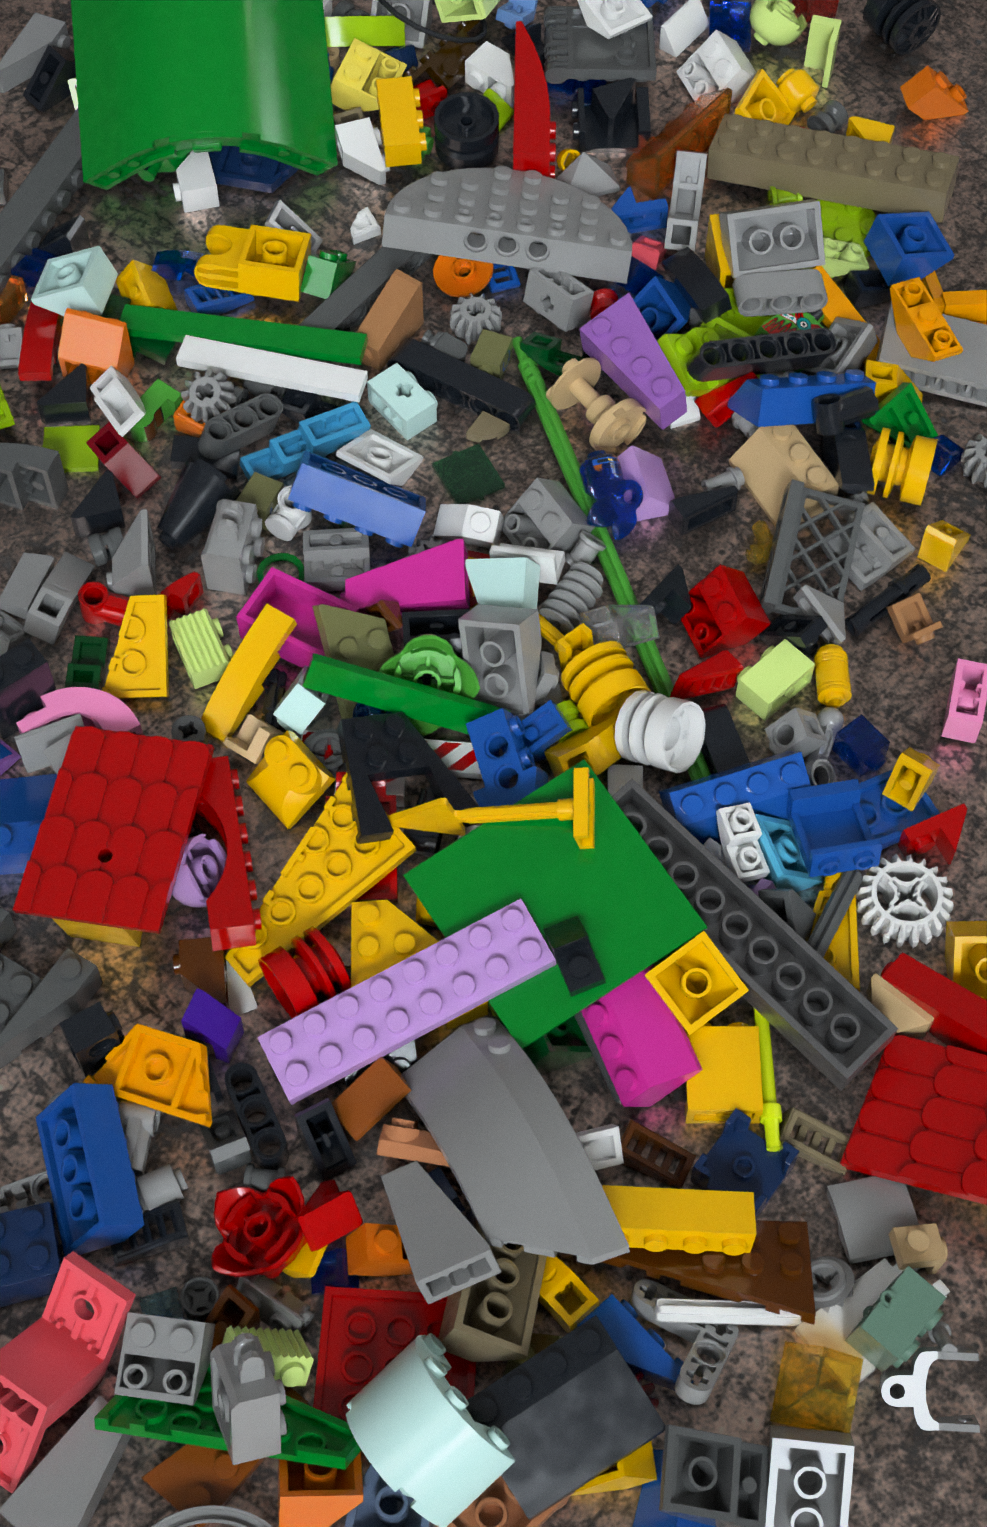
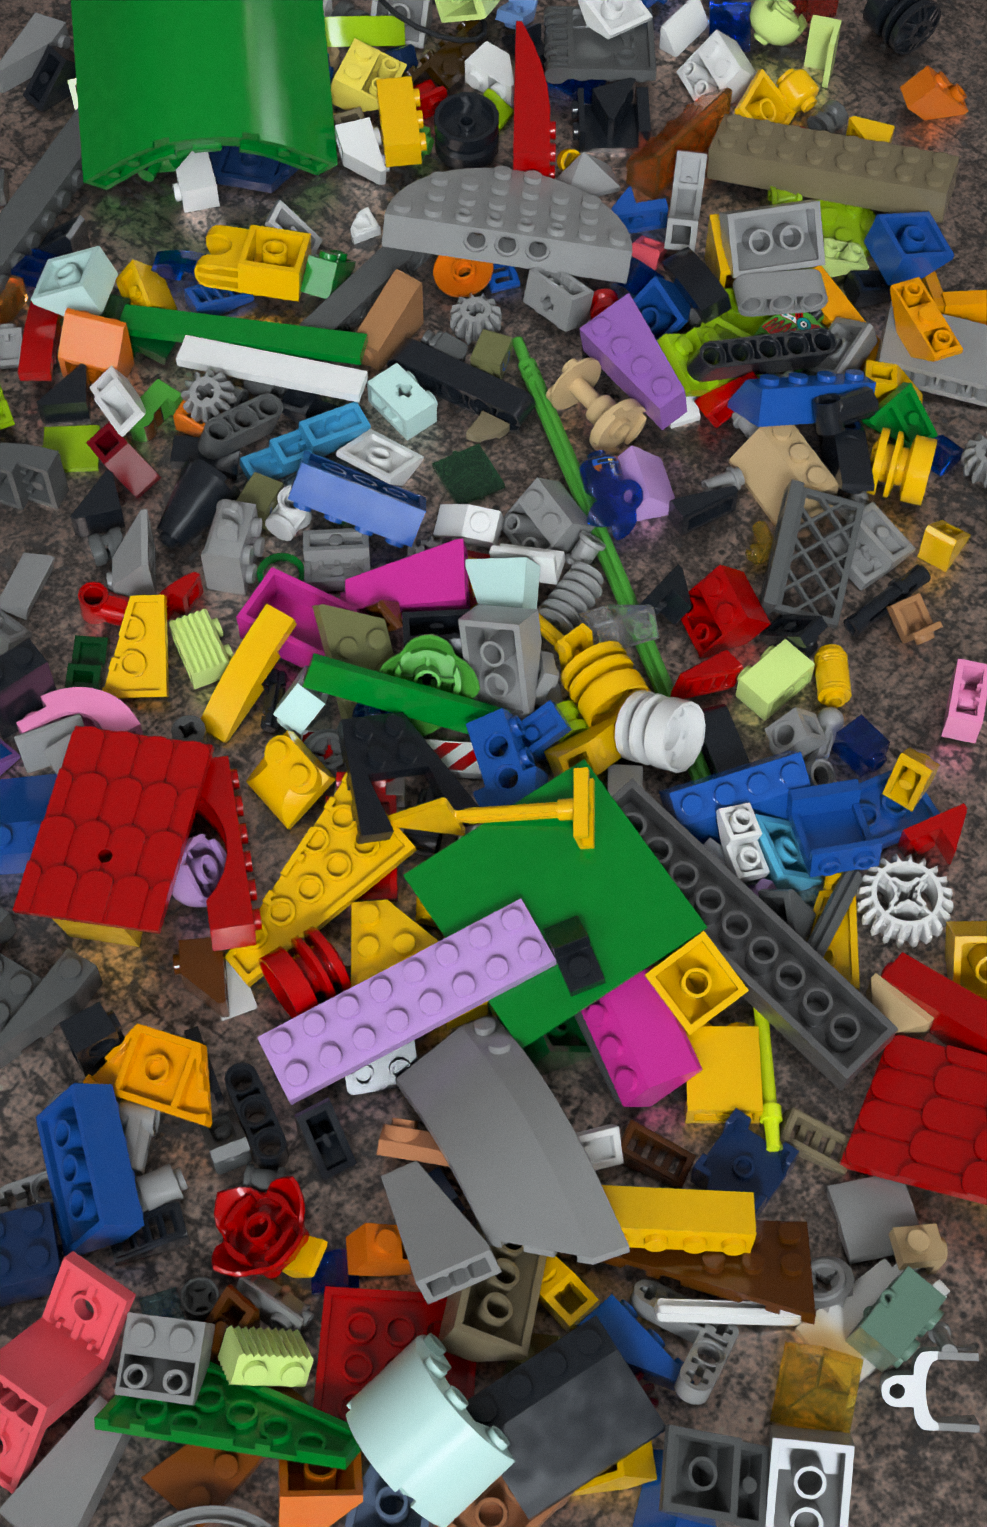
(57, 598): light grey slope -> none
(214, 1024): dark purple slope -> none
(247, 1399): light grey hinge -> none
(252, 738): tan panel -> none
(328, 1215): red slope -> none
(370, 1097): dark orange slope -> none
(547, 352): dark green slope -> none
(832, 610): light grey slope -> none

